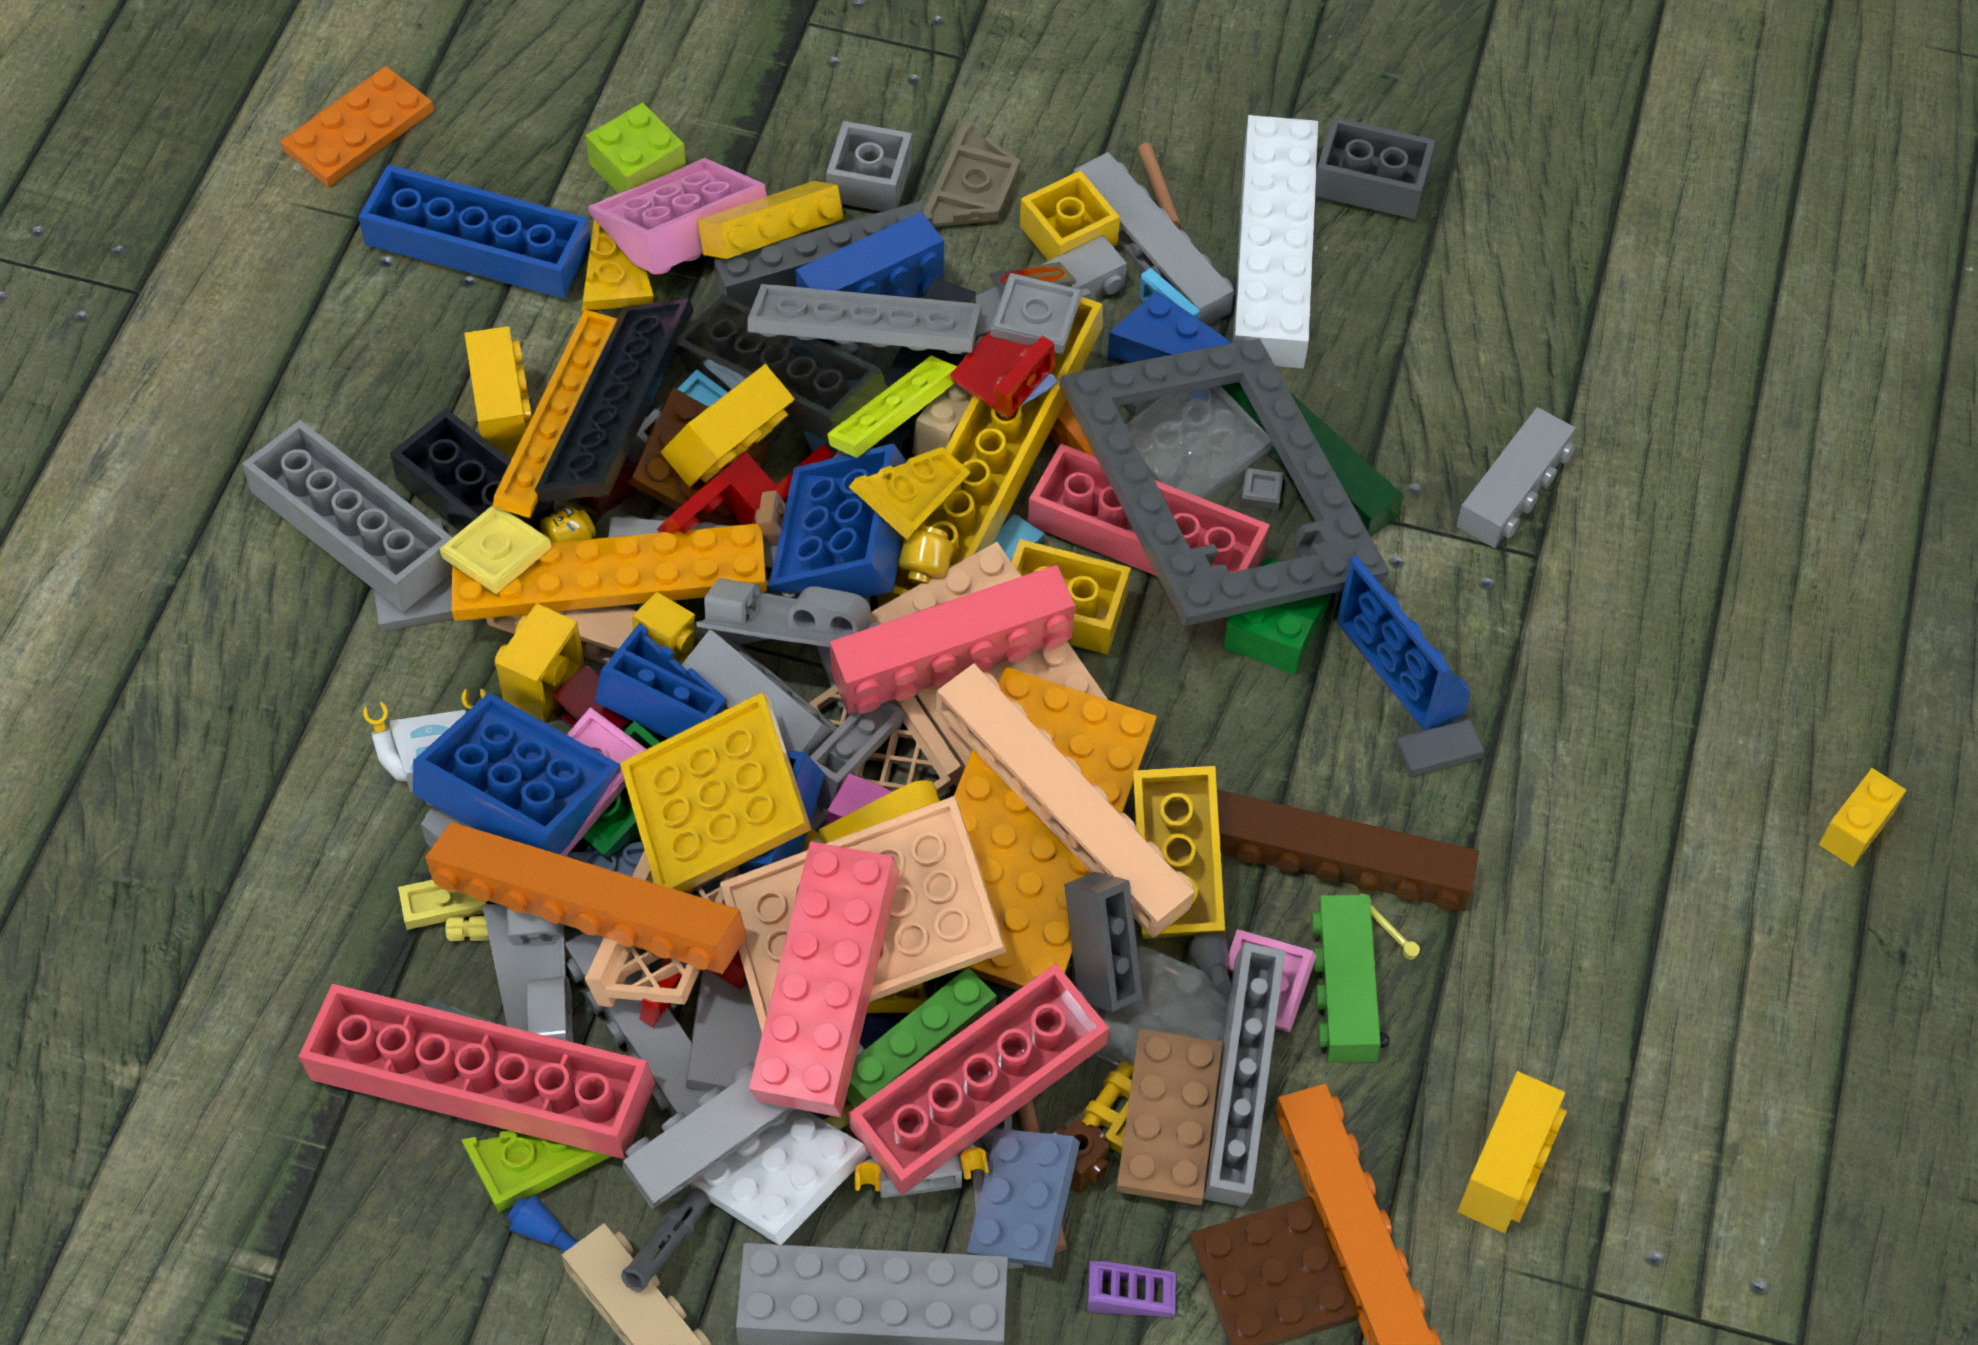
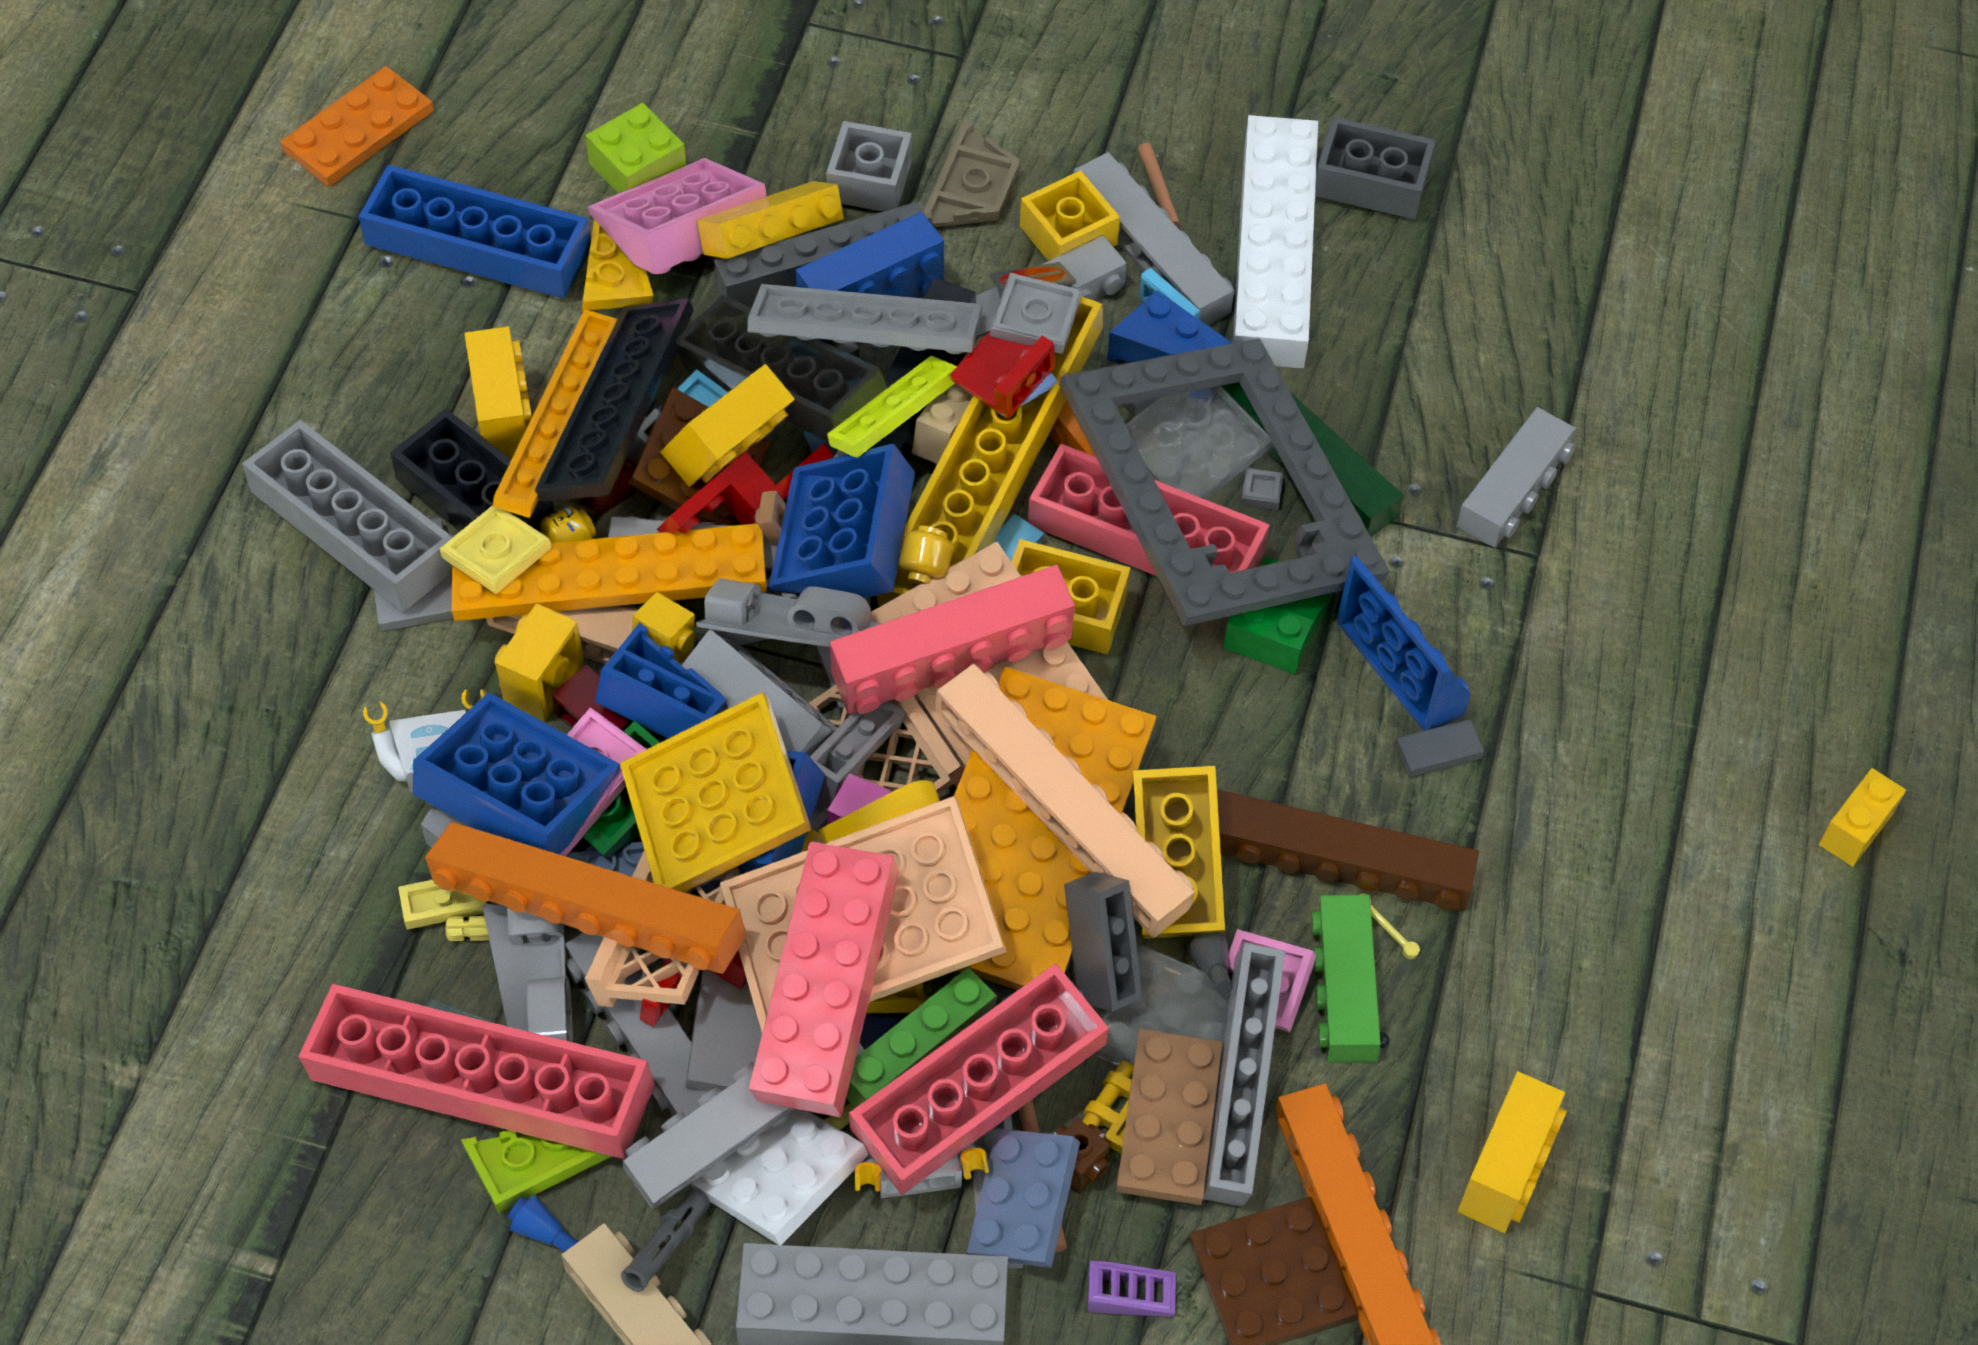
(911, 490): yellow wing -> none

